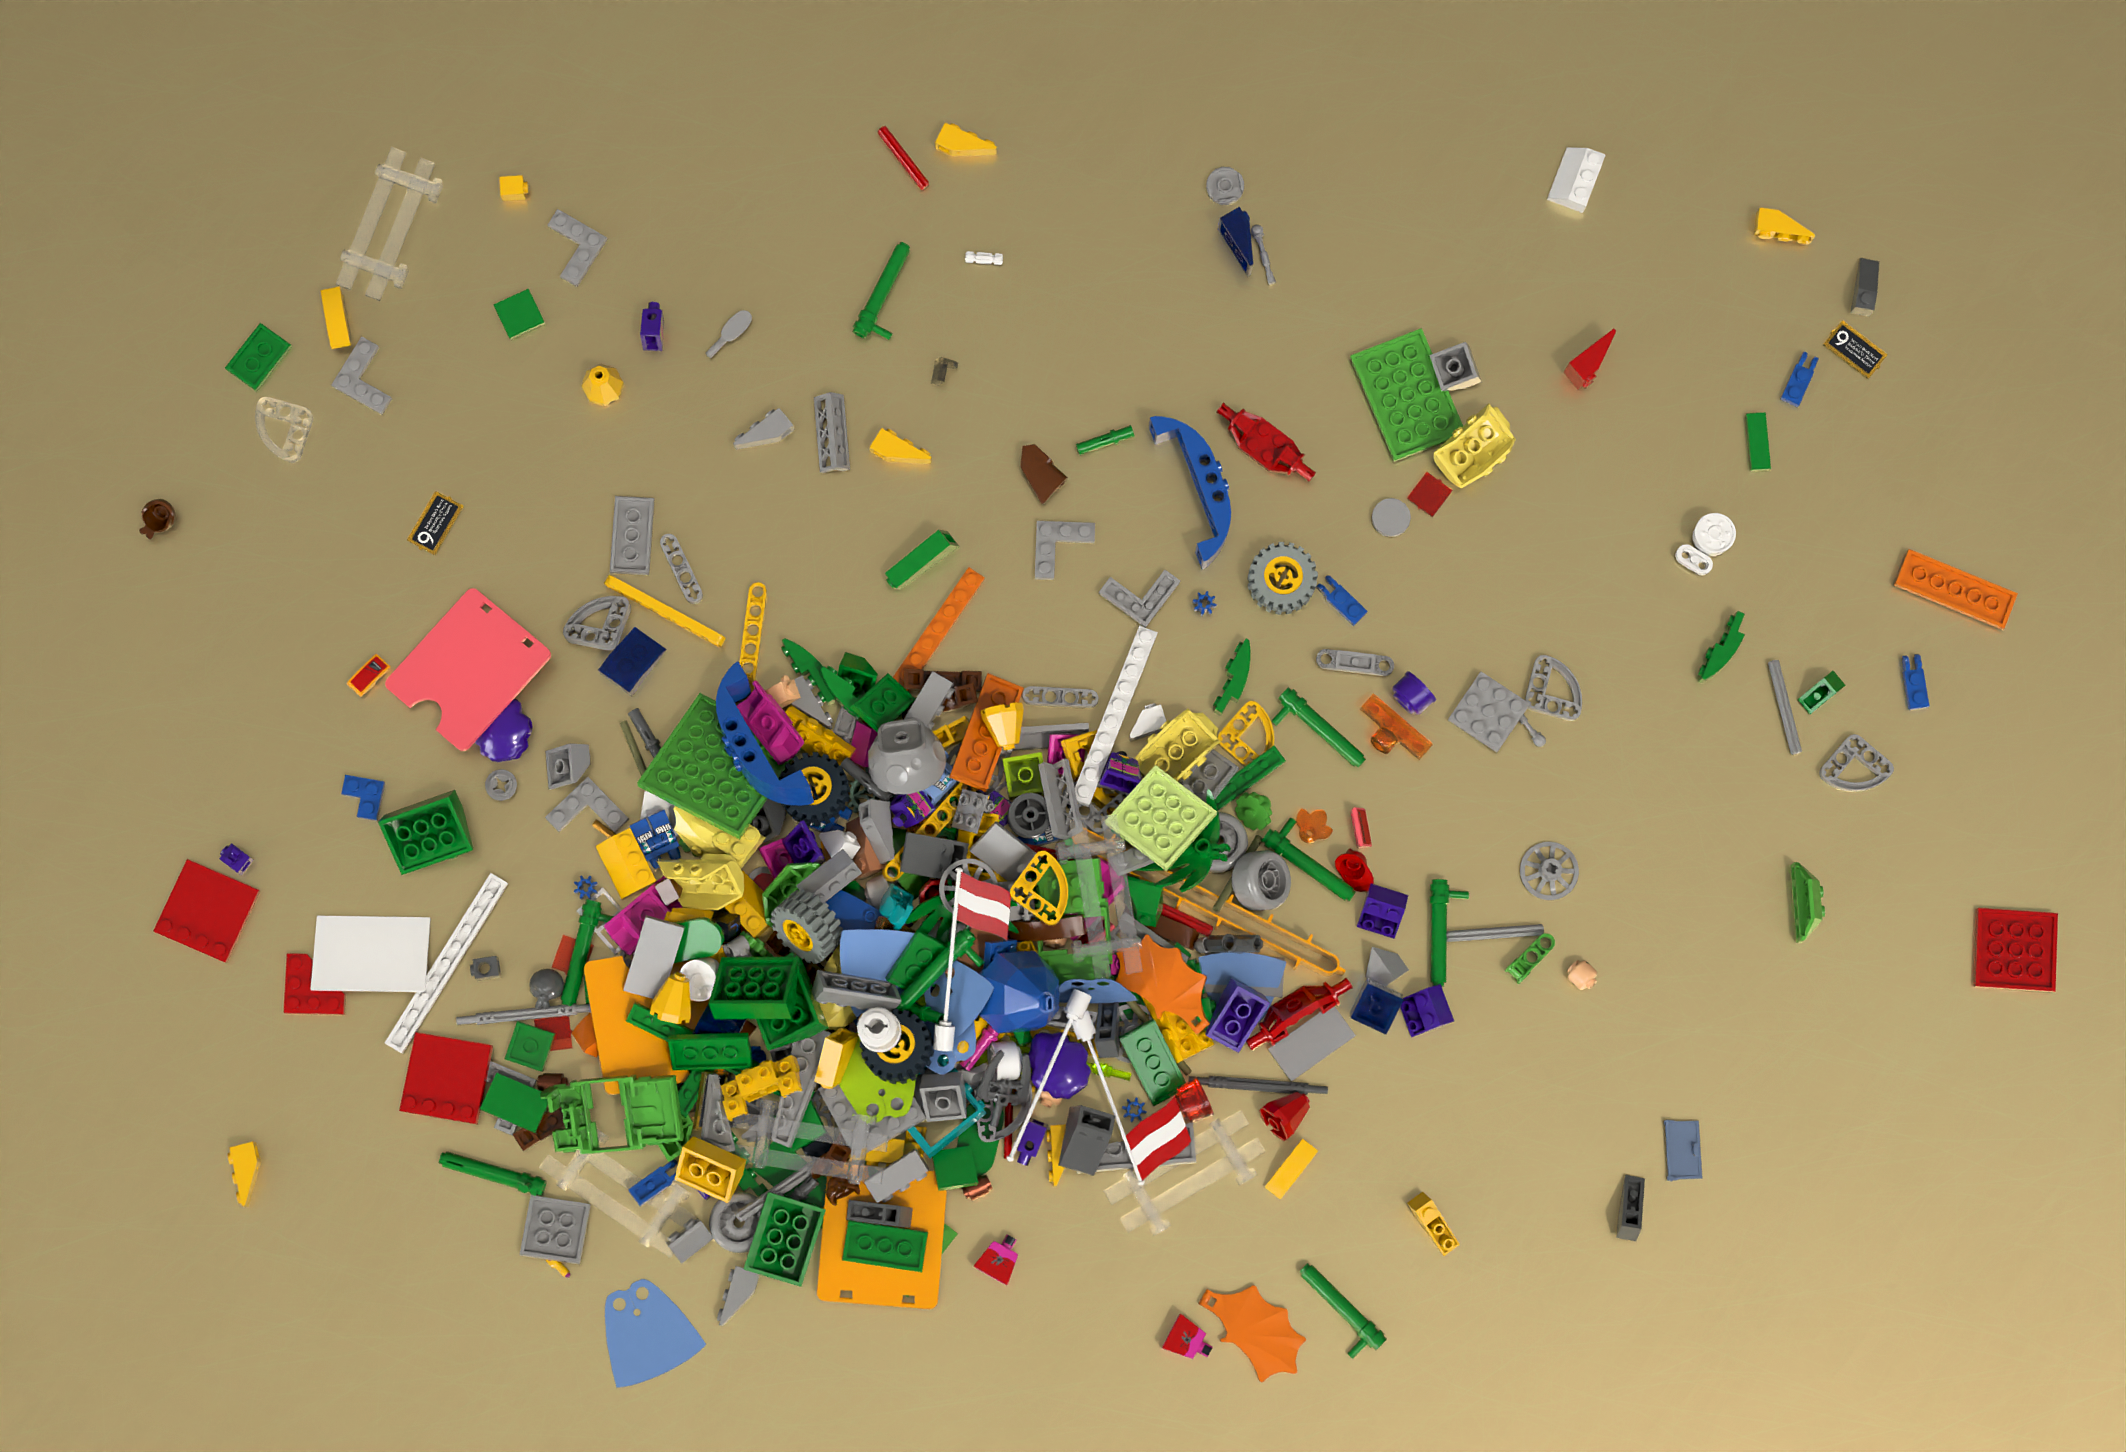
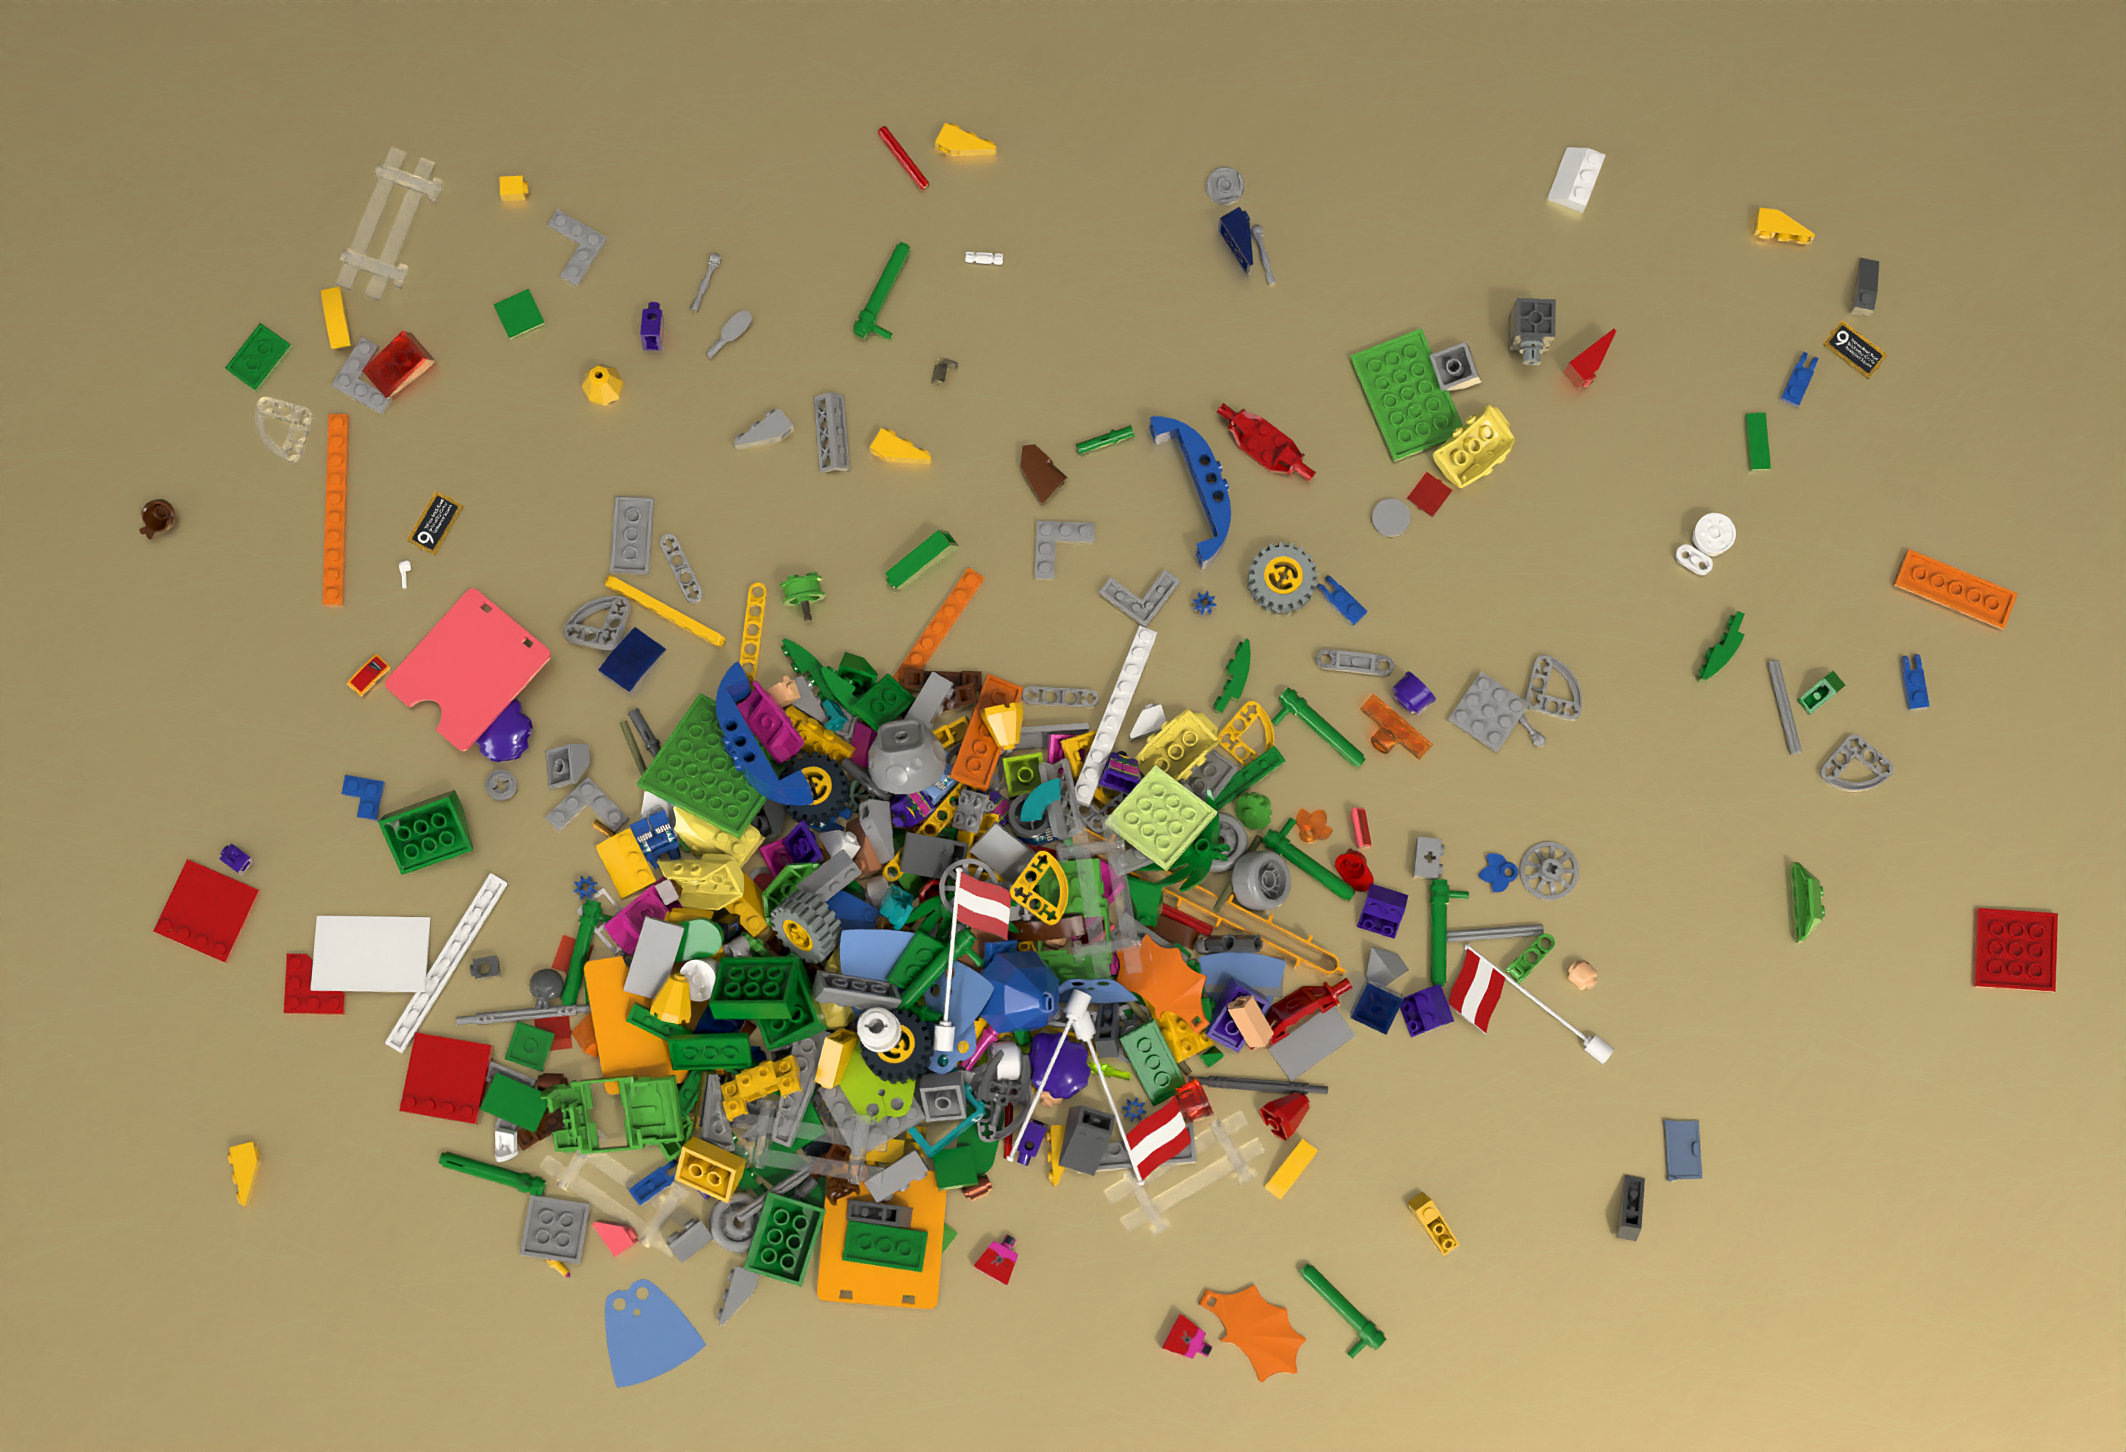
(335, 510): none -> orange plate
(398, 364): none -> clear red slope
(404, 566): none -> white hand
(505, 1144): none -> white tile
(616, 1235): none -> coral slope
(713, 262): none -> light grey piece
(802, 592): none -> bright green wheel
(836, 716): none -> teal bracket
(1040, 799): none -> teal tile
(1211, 1056): none -> green slope
(1250, 1021): none -> light nougat brick
(1421, 867): none -> light grey brick
(1480, 989): none -> flag
(1496, 872): none -> blue plate
(1532, 327): none -> dark grey piece

